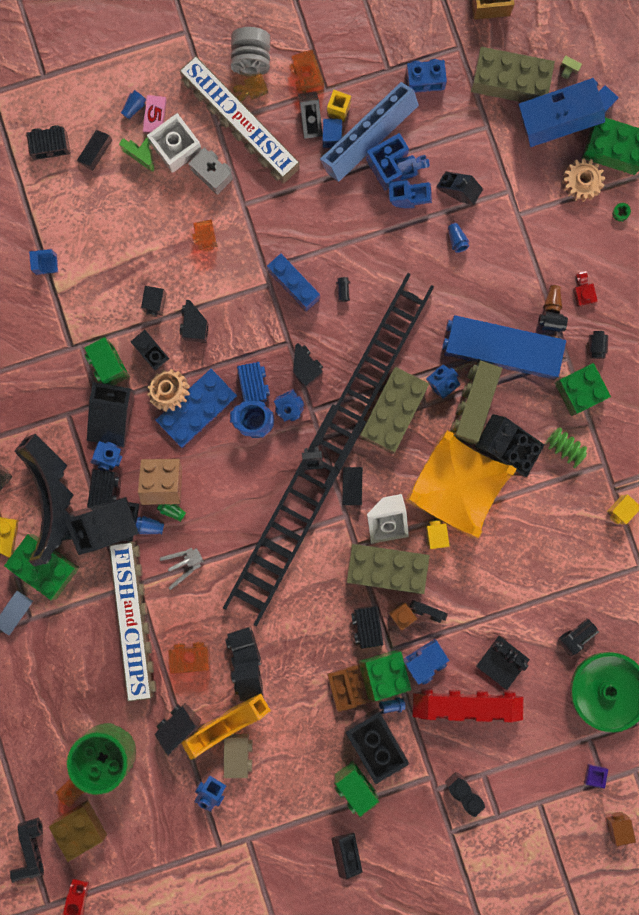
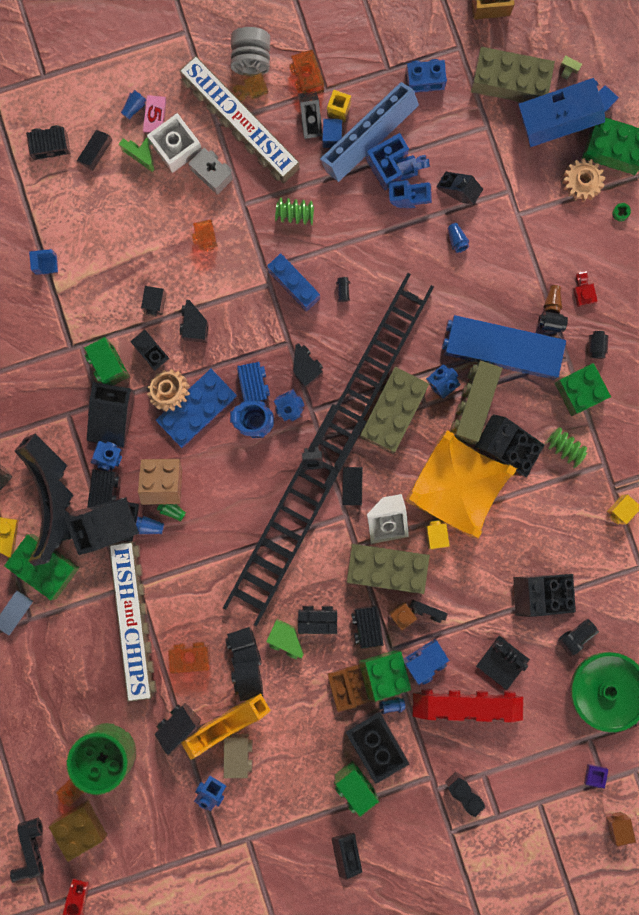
(192, 558): light grey plant -> none
(285, 637): none -> bright green slope
(294, 211): none -> bright green piece
(317, 620): none -> black brick
(544, 595): none -> black slope

